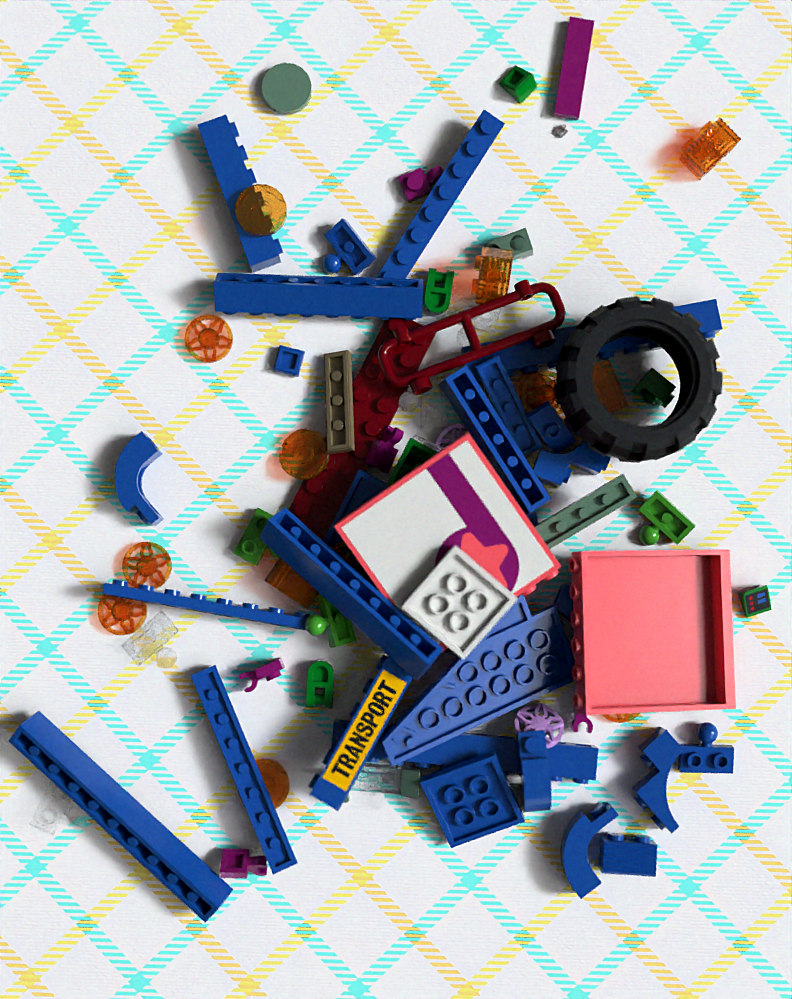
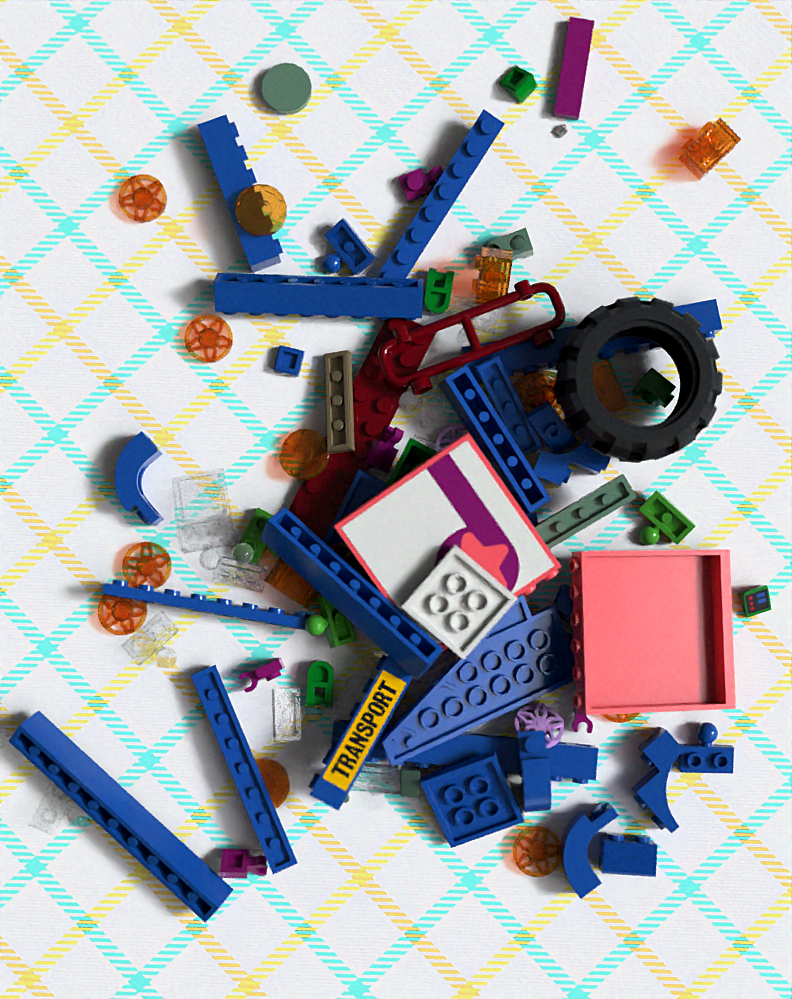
(143, 198): none -> clear orange wheel
(203, 509): none -> clear slope
(239, 571): none -> clear plate
(288, 714): none -> clear plate
(537, 851): none -> clear orange wheel

